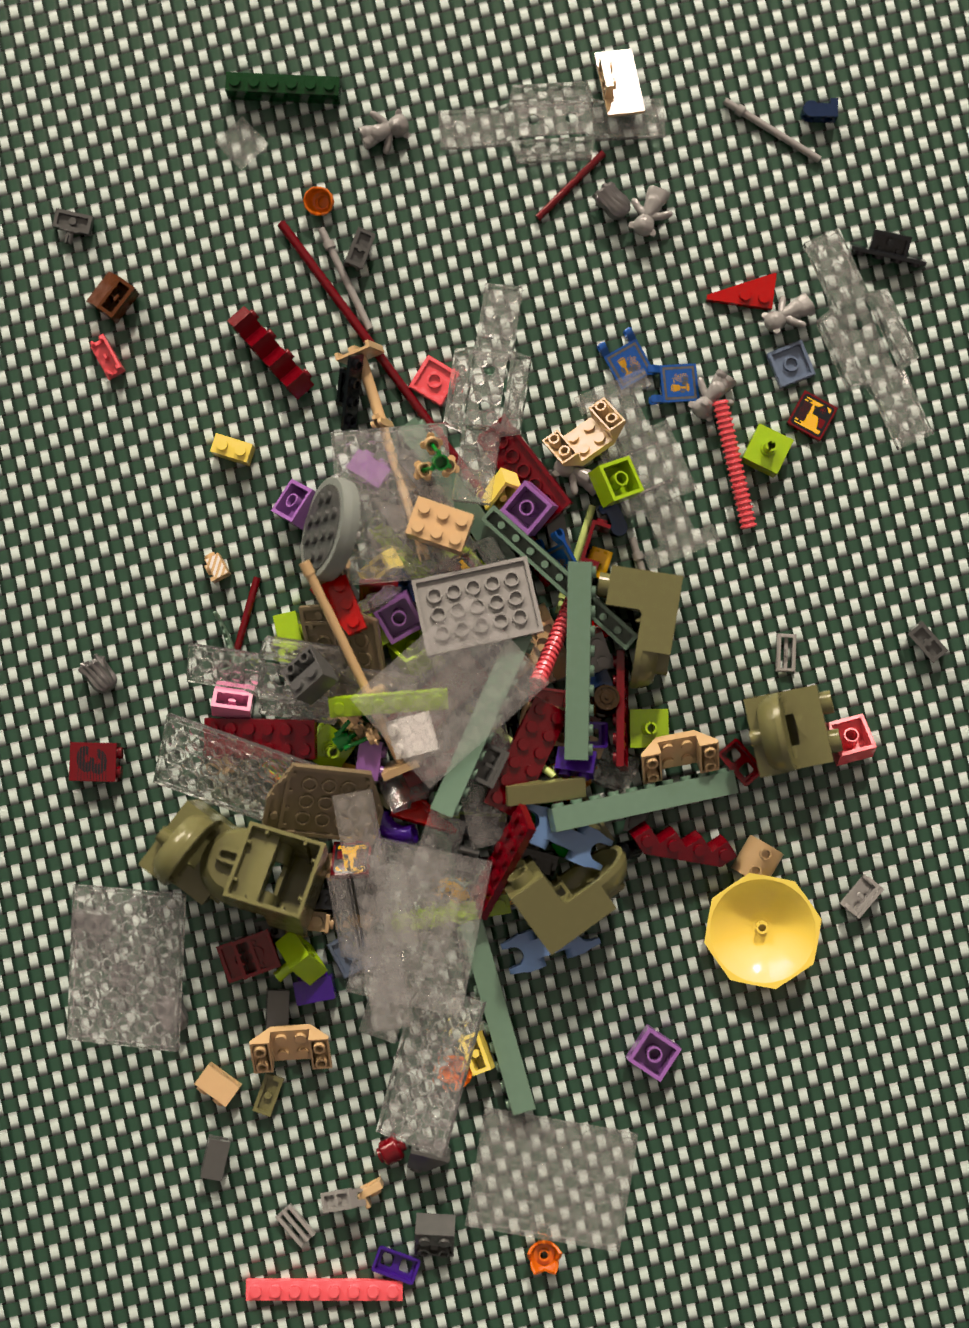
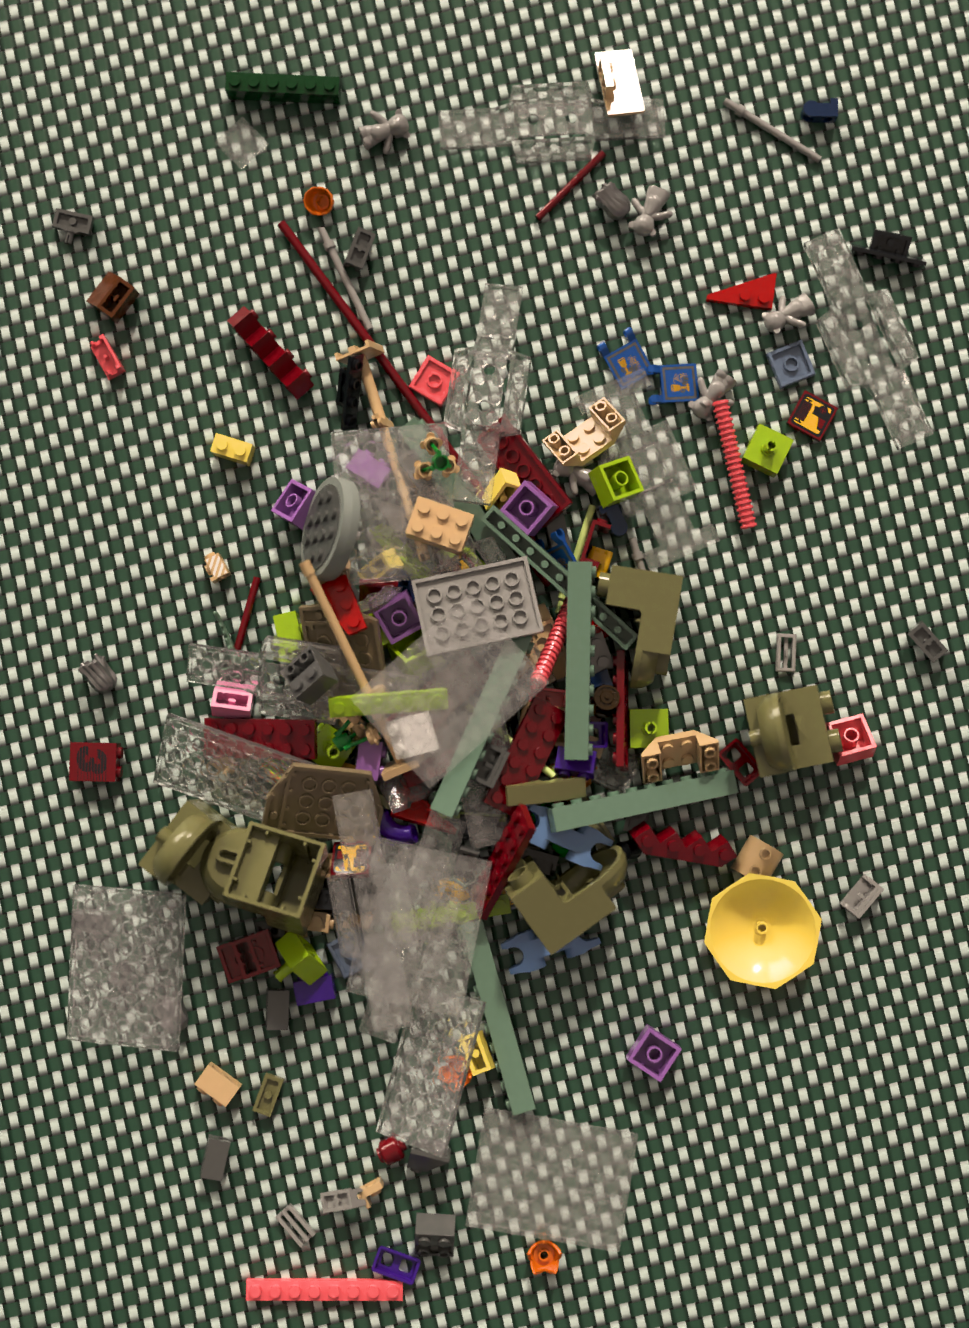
(290, 1043): tan slope -> none

